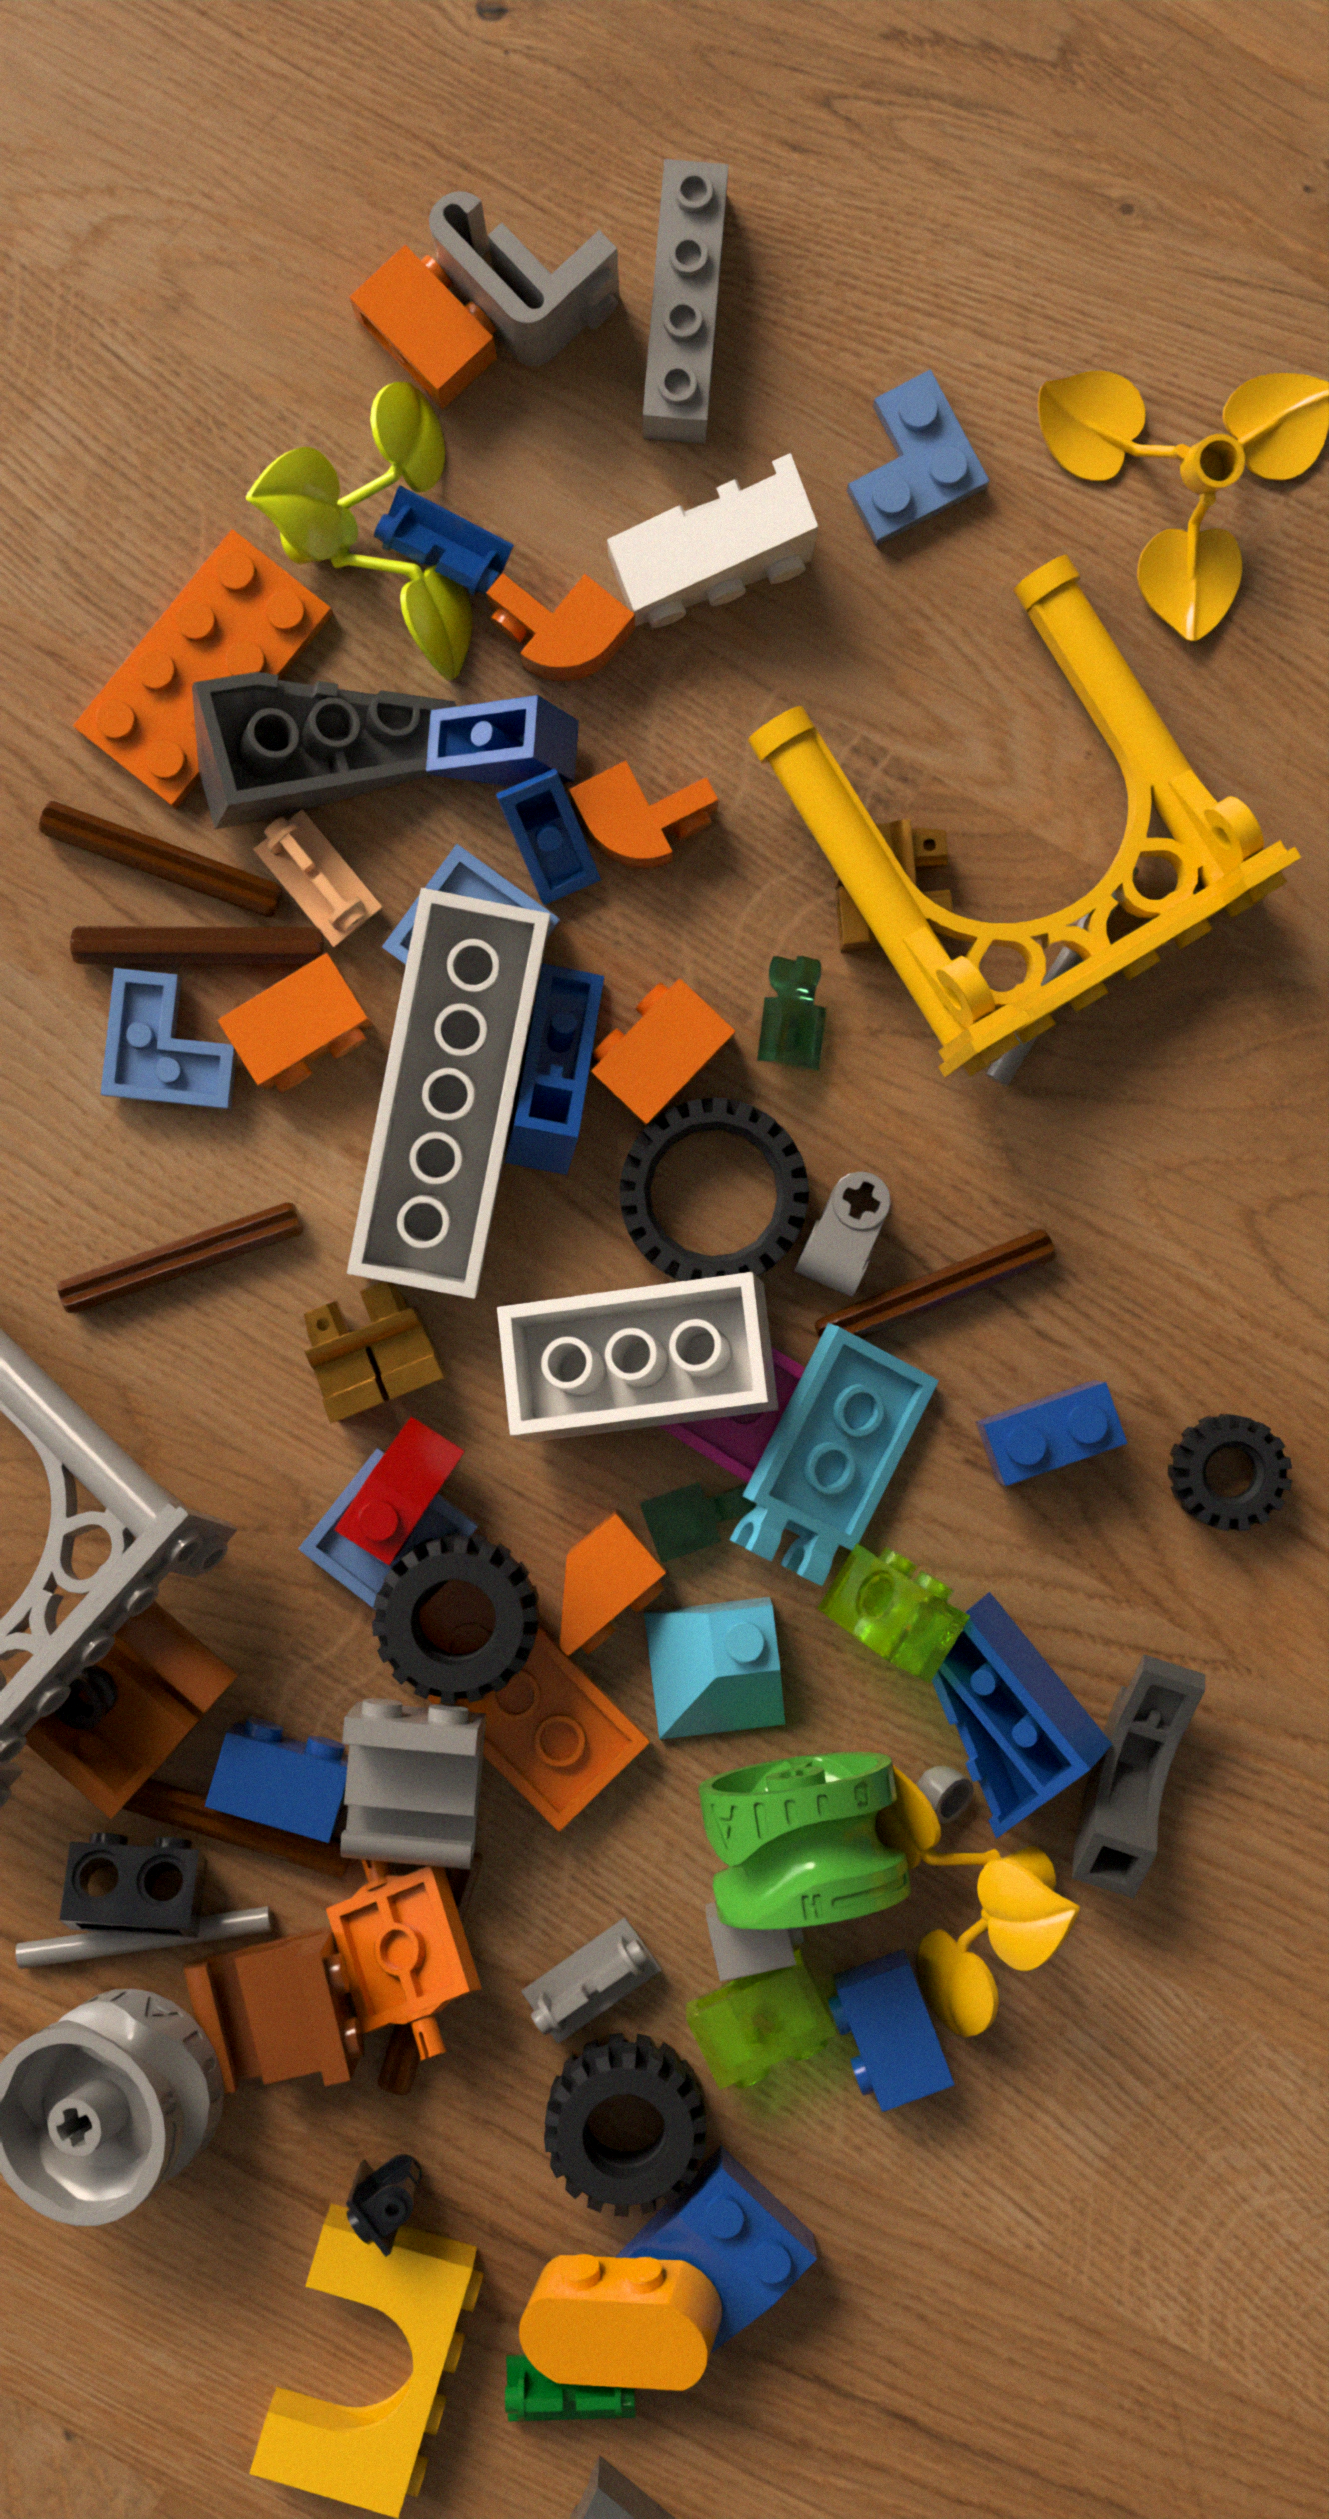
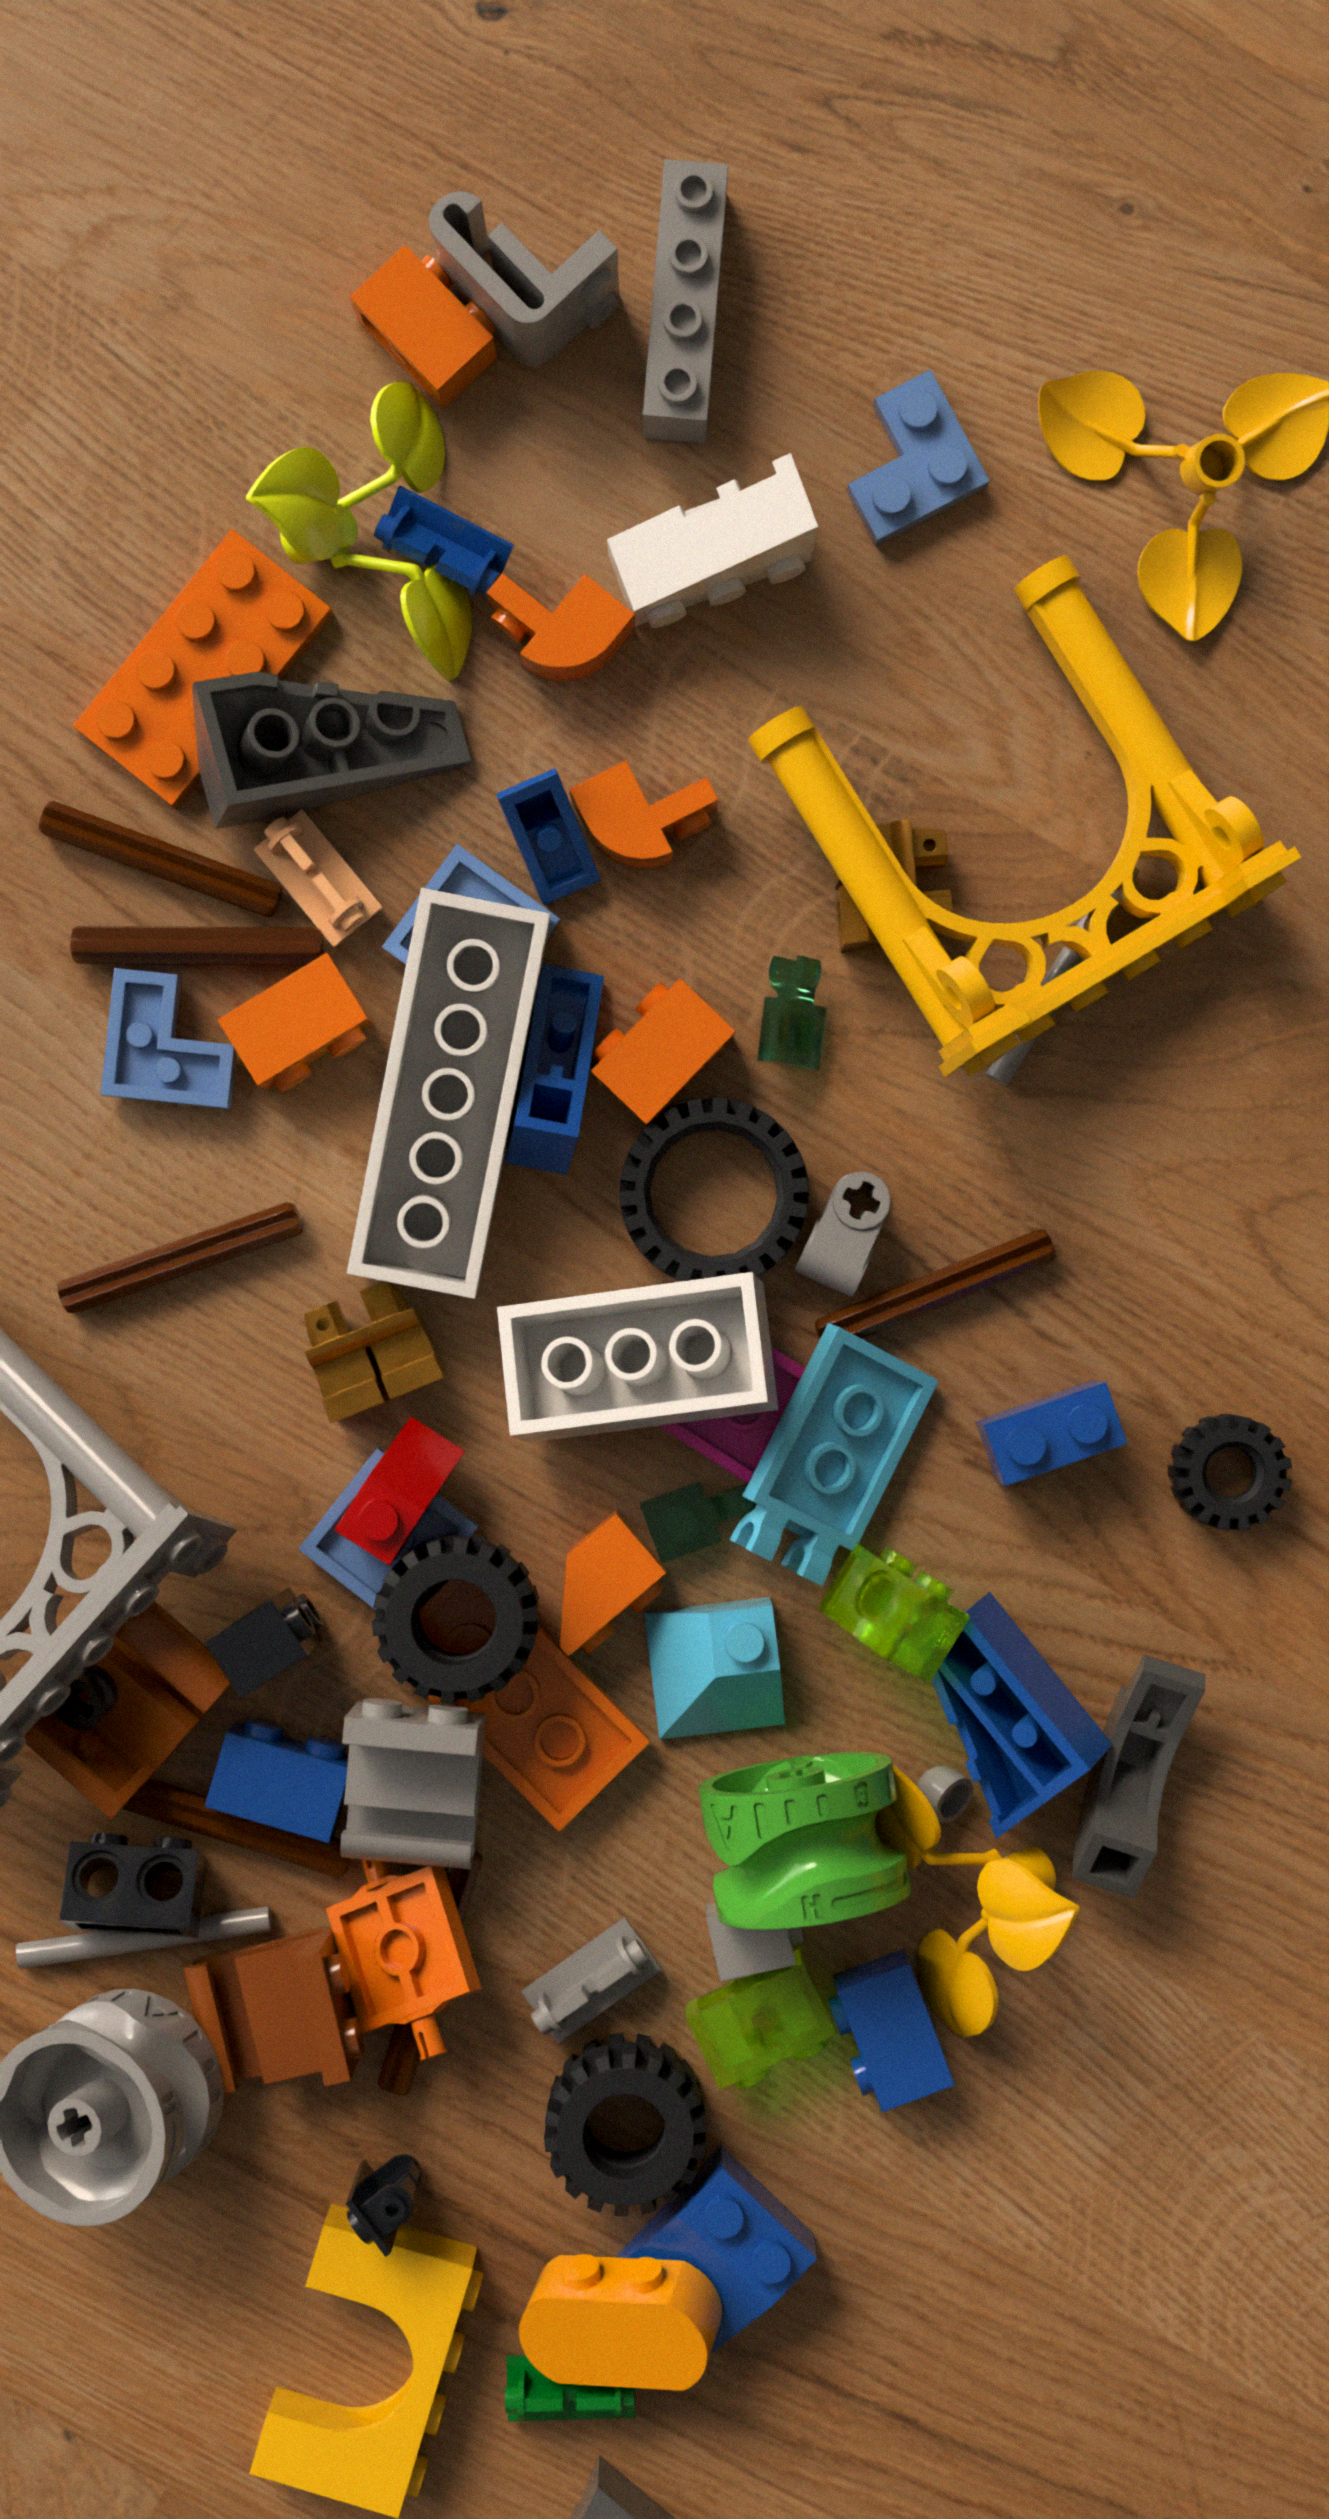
(267, 1640): none -> black brick
(502, 741): blue slope -> none

